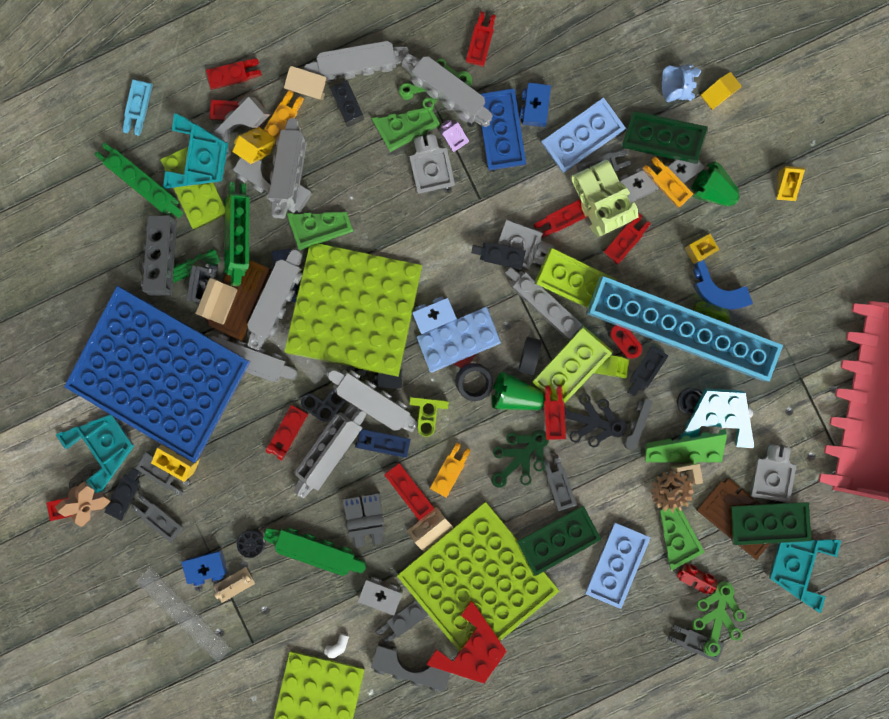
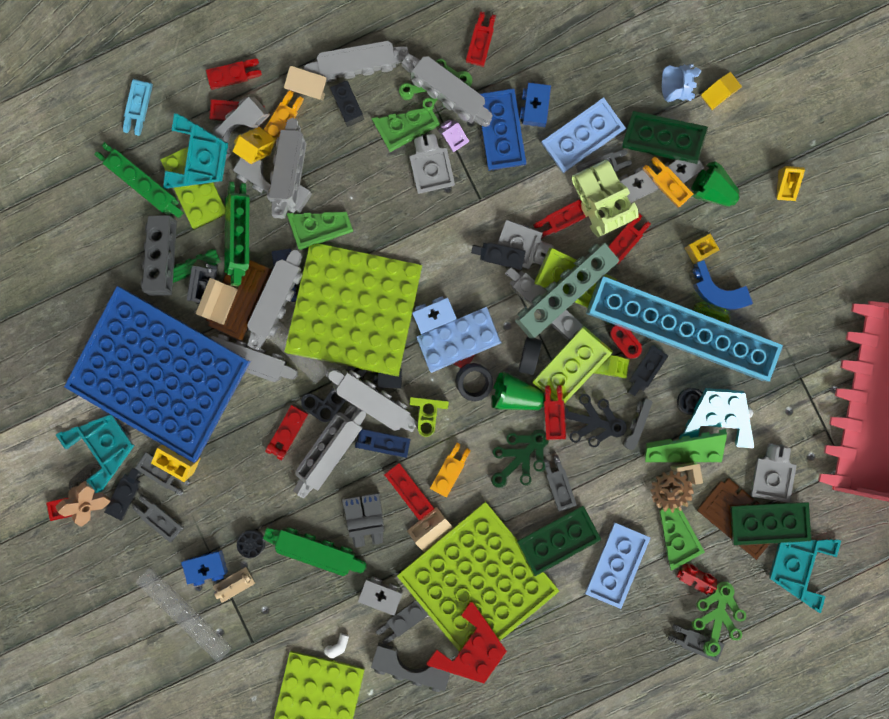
(605, 261): none -> sand green brick

